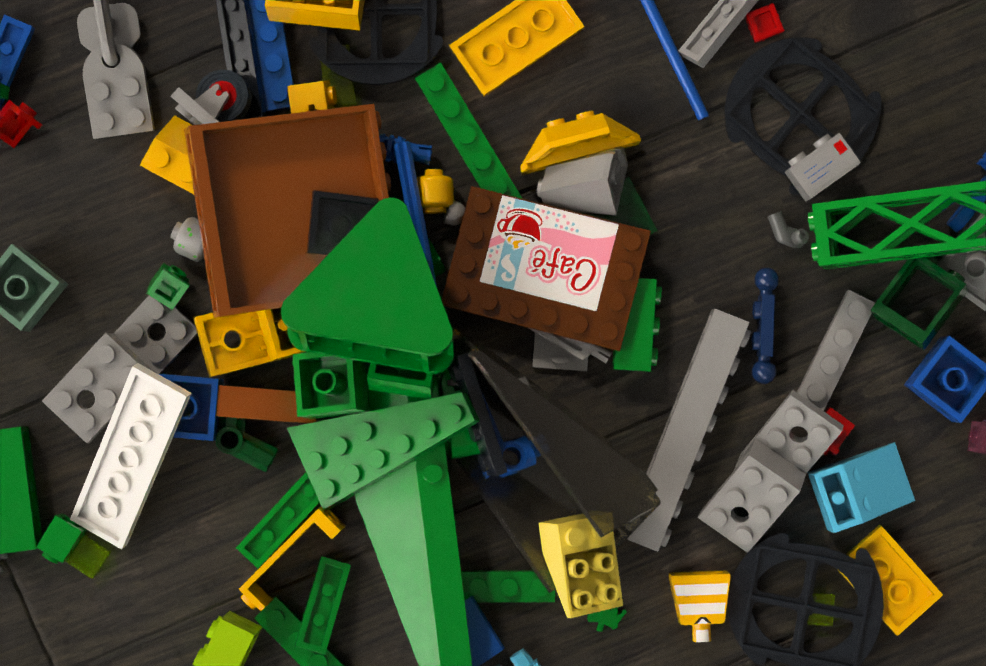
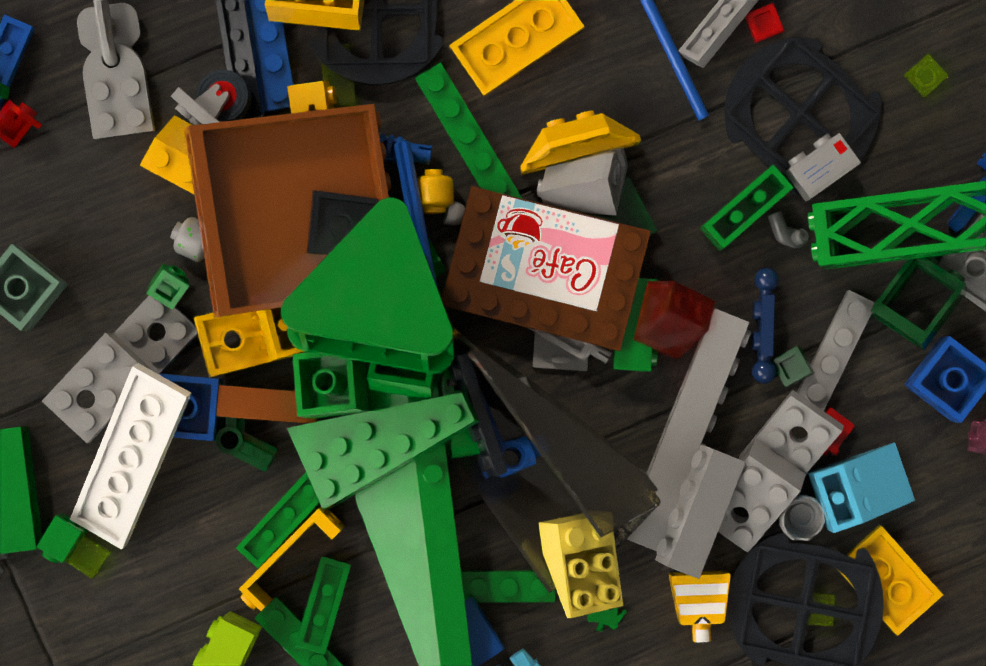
(672, 318): none -> clear red slope
(699, 511): none -> light grey slope
(746, 207): none -> green brick
(793, 366): none -> dark green plate
(802, 518): none -> light grey hair
(925, 75): none -> clear neon green tile

